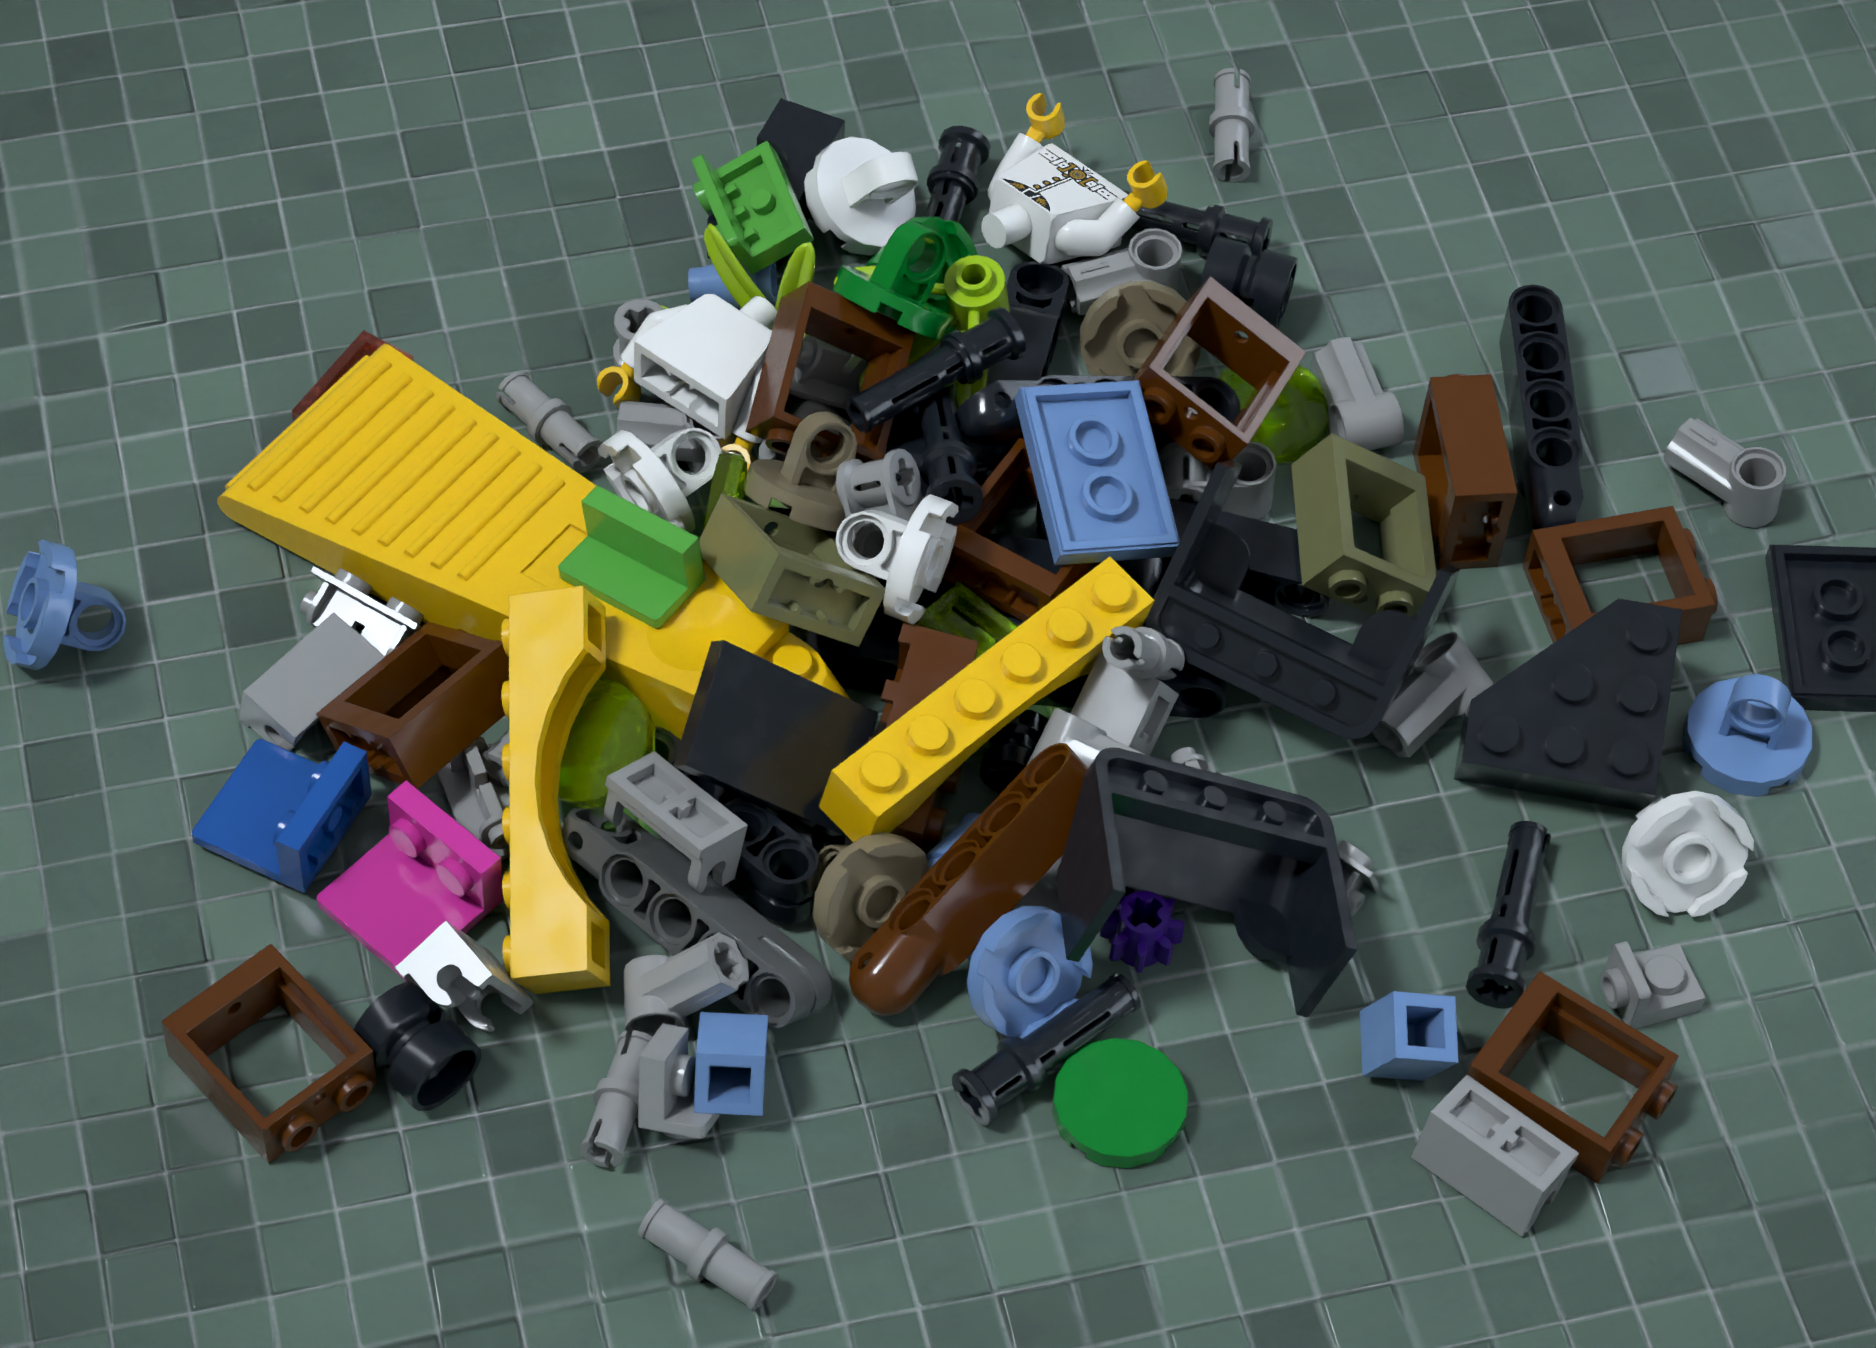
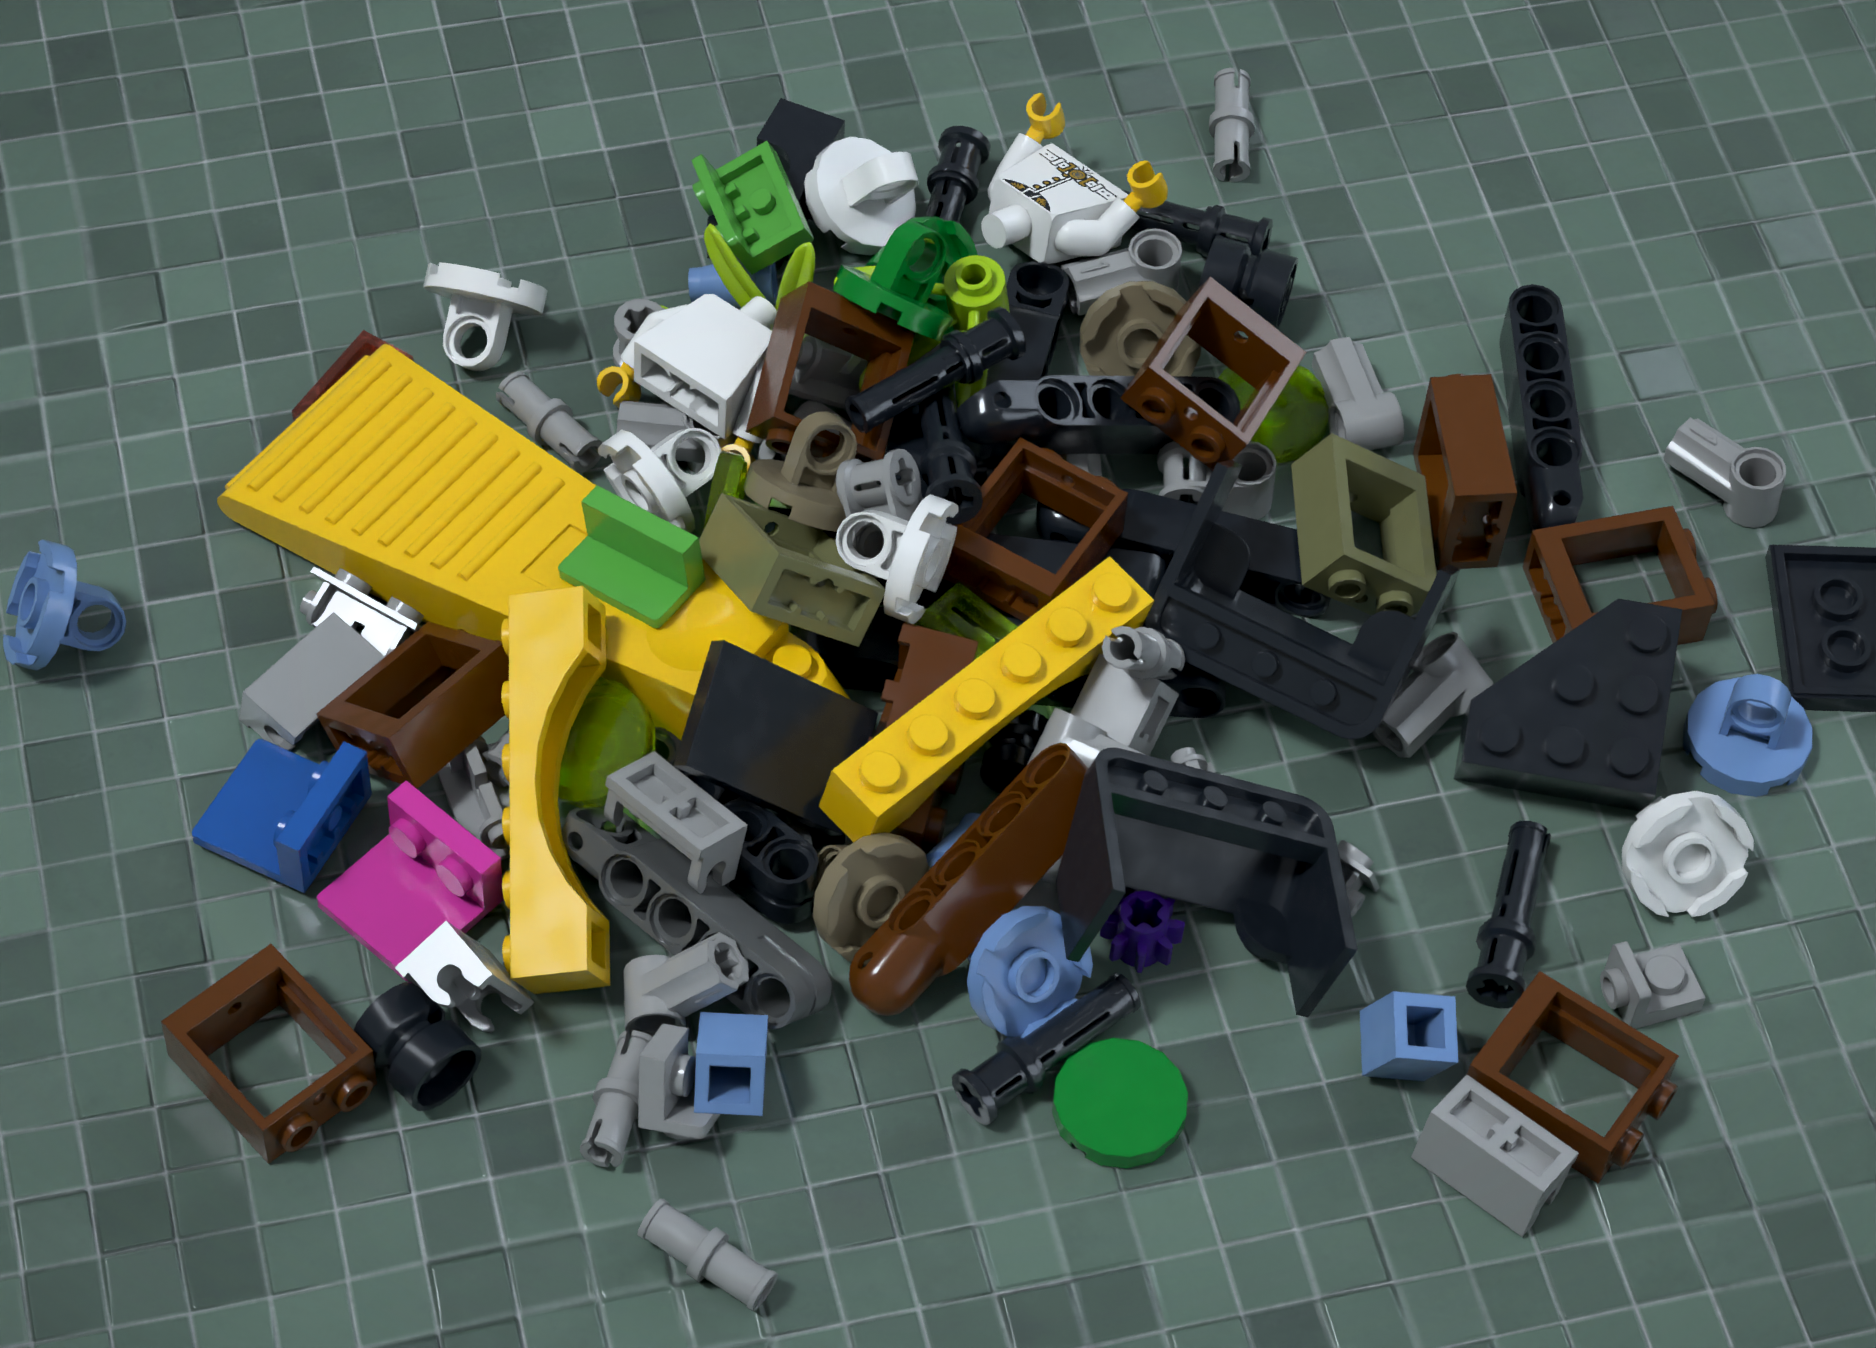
(484, 301): none -> white tile
(1097, 472): medium blue tile -> none

